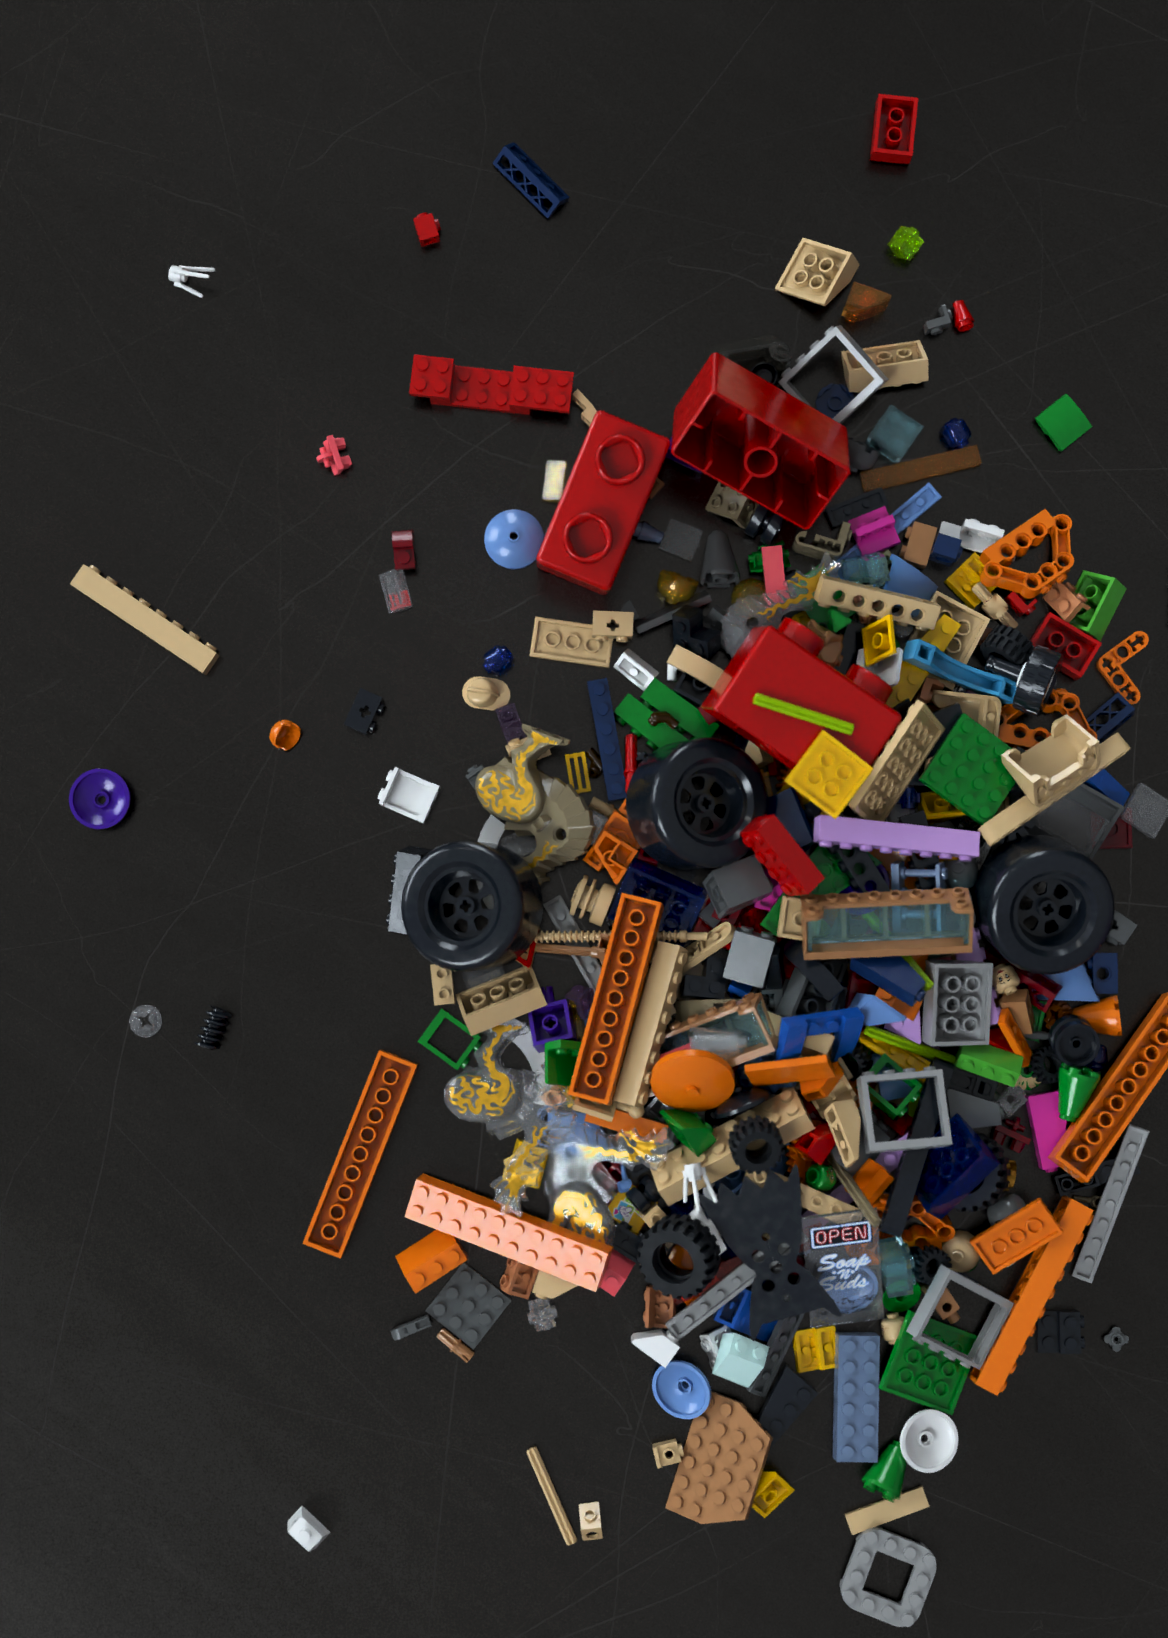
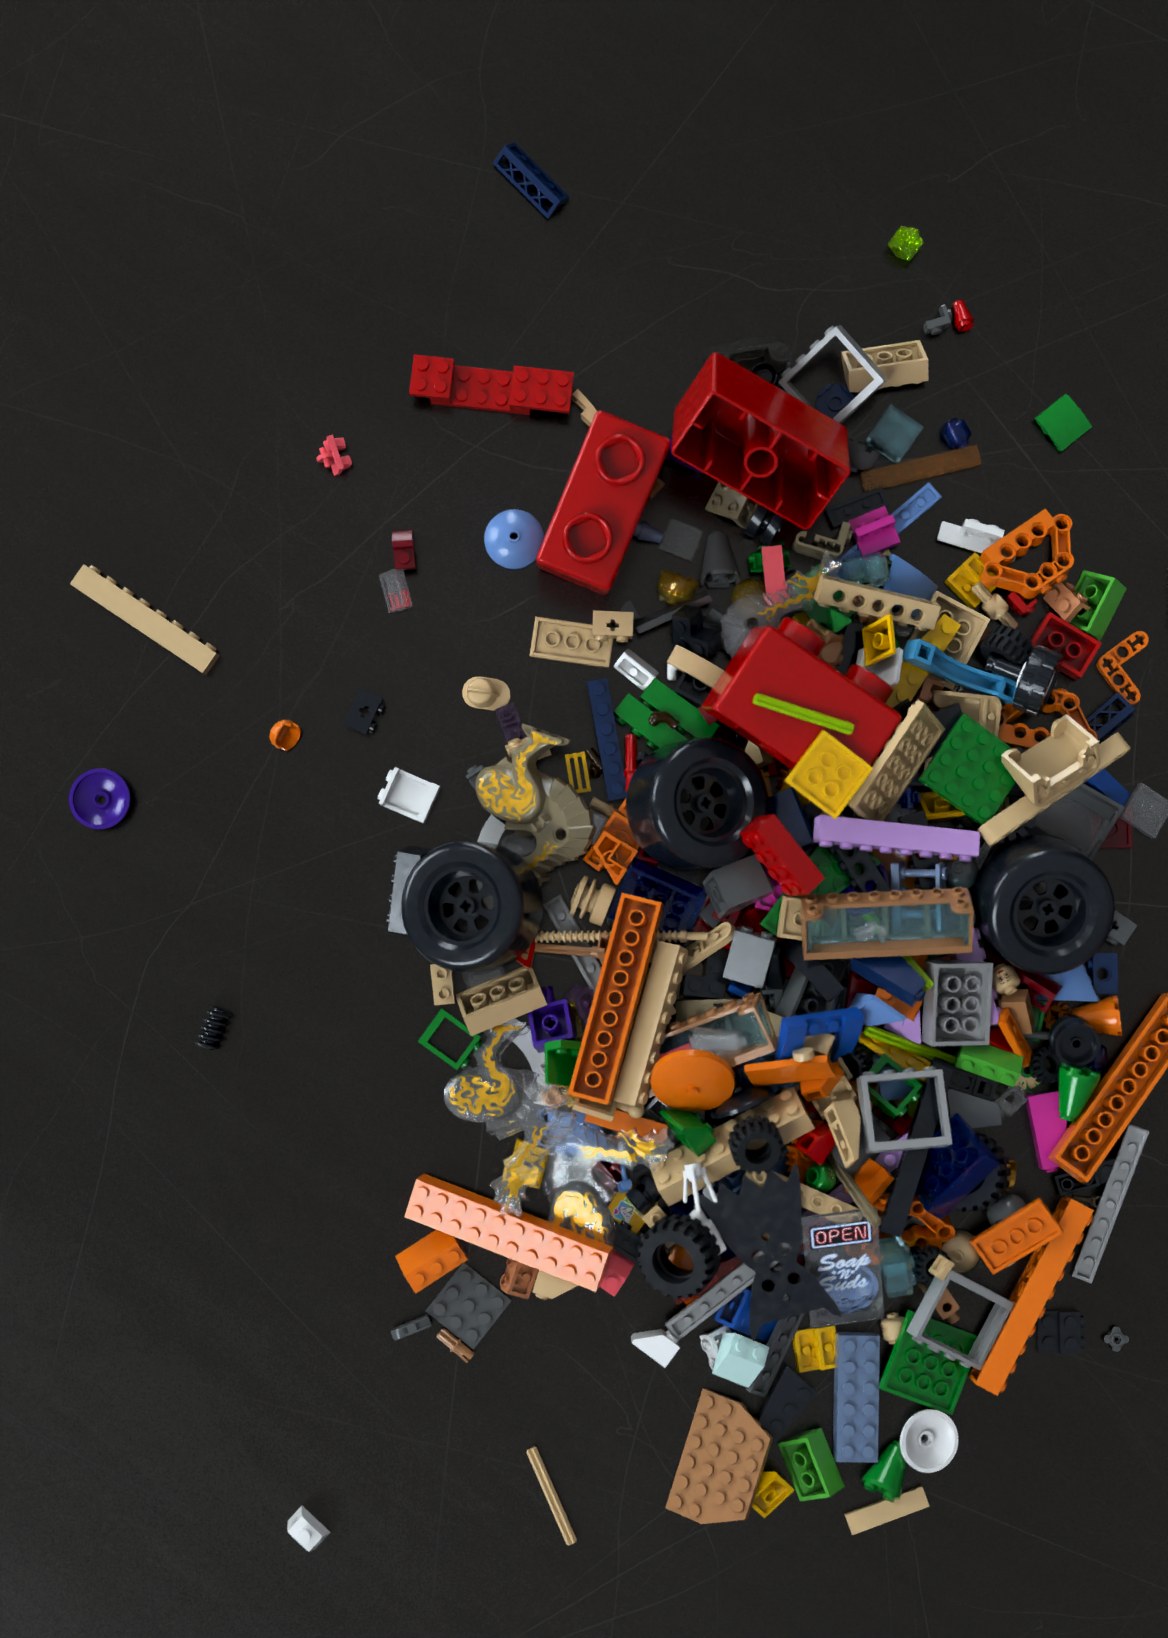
(154, 1019): clear gear -> none
(180, 274): white plant -> none
(360, 1154): orange brick -> none
(427, 229): red brick -> none
(498, 659): clear blue head -> none
(542, 1314): clear brick -> none
(554, 480): clear yellow slope -> none
(590, 1520): tan bracket -> none
(658, 1308): nougat bracket -> none
(662, 1447): tan brick -> none
(675, 1395): medium blue dish -> none
(803, 1054): none -> tan tile
(811, 1465): none -> bright green slope
(817, 272): tan slope -> none
(864, 302): clear orange slope -> none
(867, 931): none -> clear bracket
(894, 129): red brick -> none
(902, 1303): green dish -> none
(918, 544): medium nougat brick -> none
(918, 1554): light grey plate -> none
(941, 1267): none -> tan tile
(945, 549): dark blue brick -> none
(1018, 1141): dark red hips -> none

